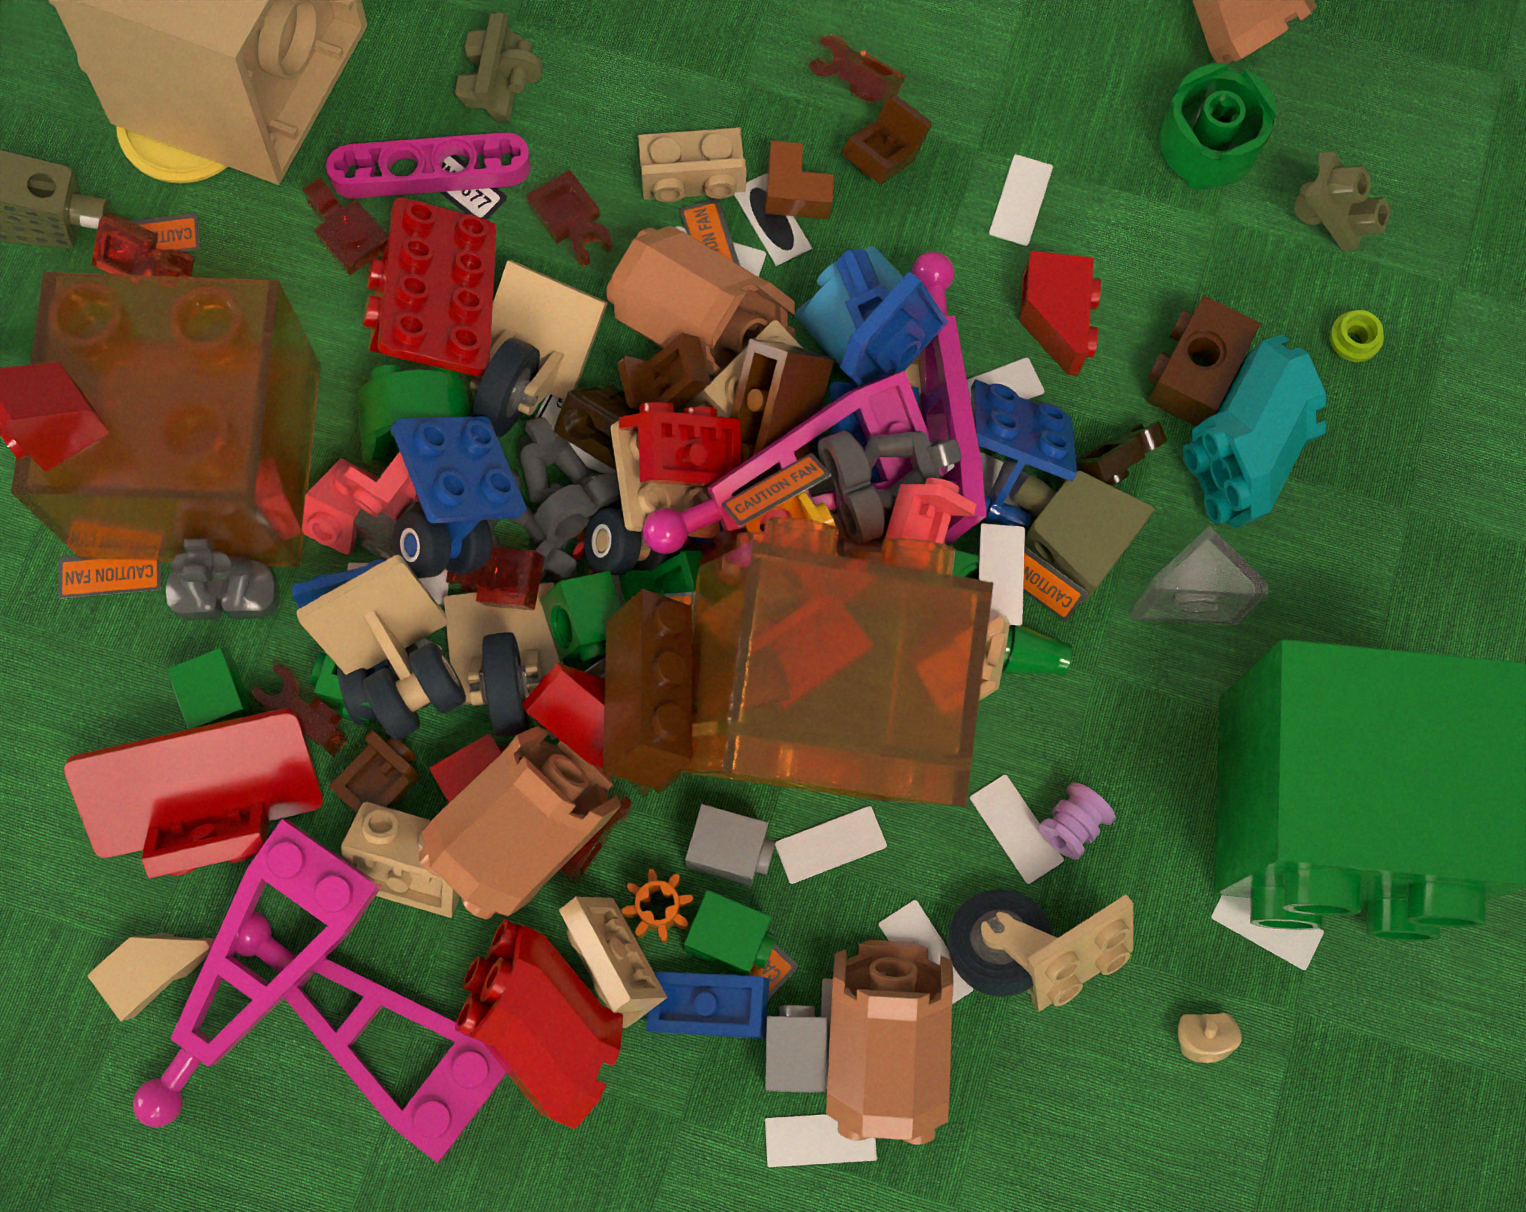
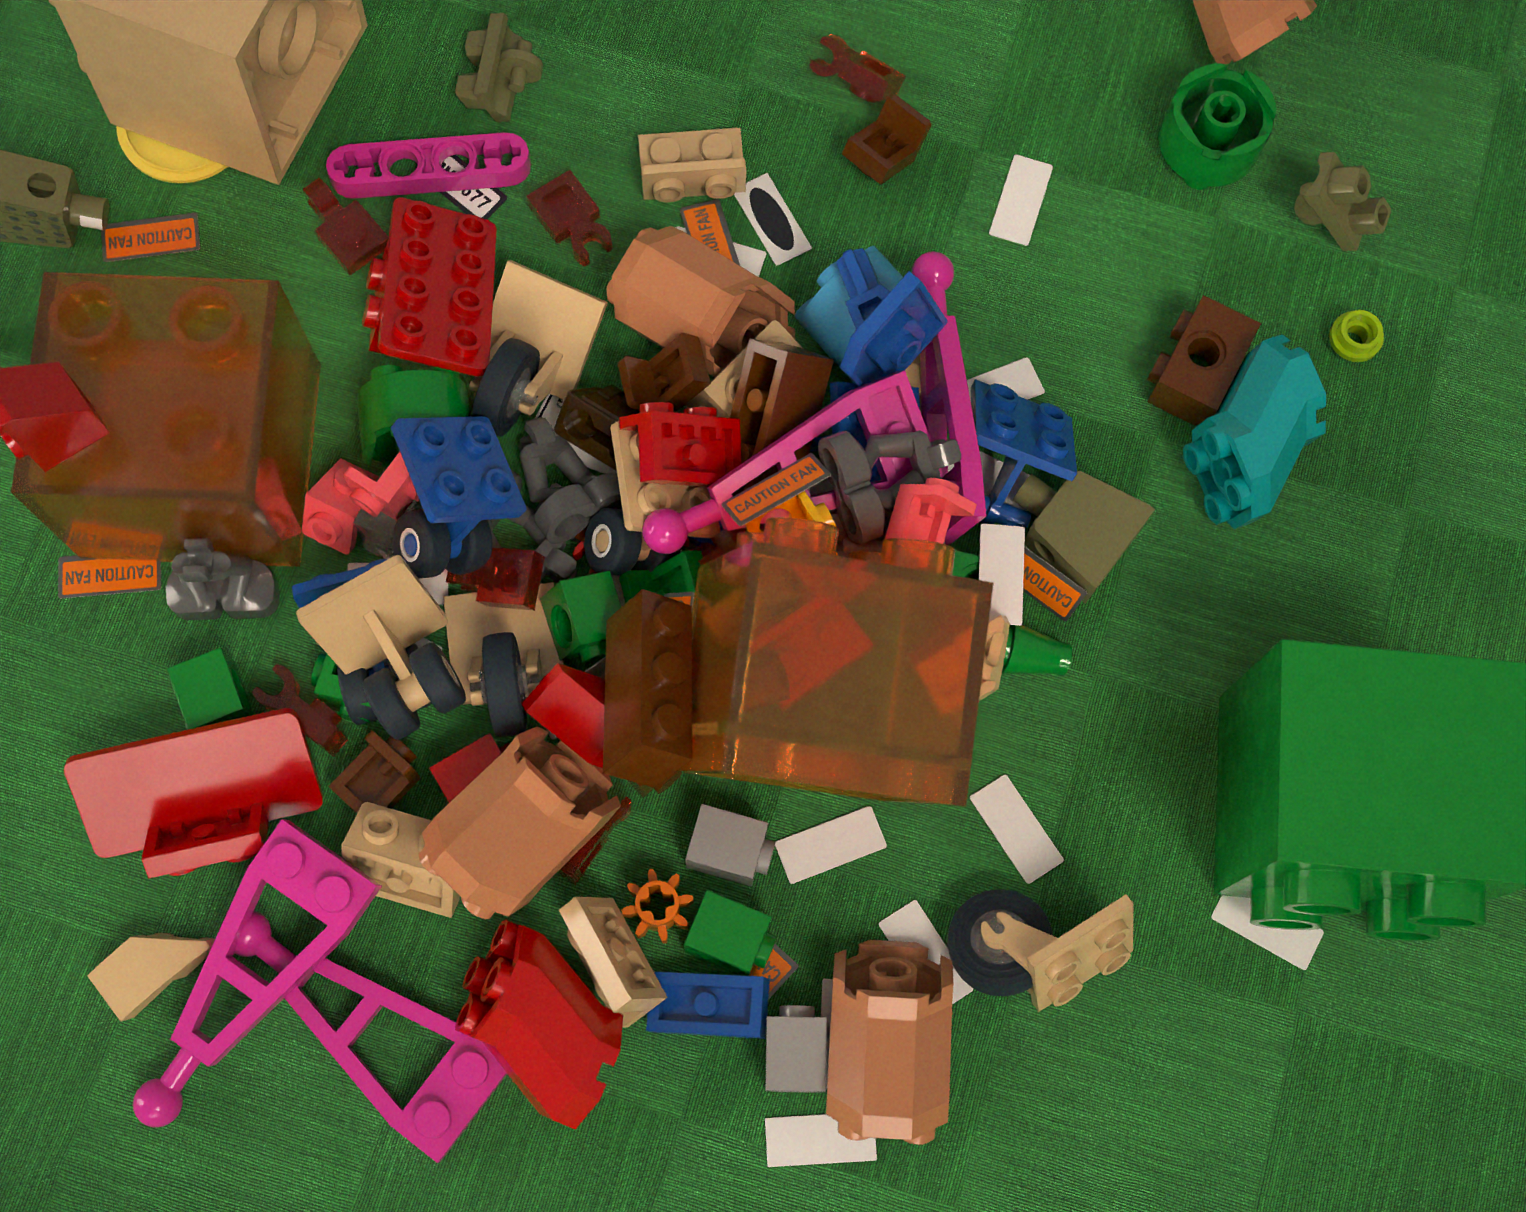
(131, 250): clear red plate -> none
(793, 191): dark orange piece -> none
(1057, 306): red slope -> none
(1076, 821): lavender bush -> none
(1112, 458): dark brown plate -> none
(1202, 585): clear slope -> none
(1208, 1036): tan piece -> none

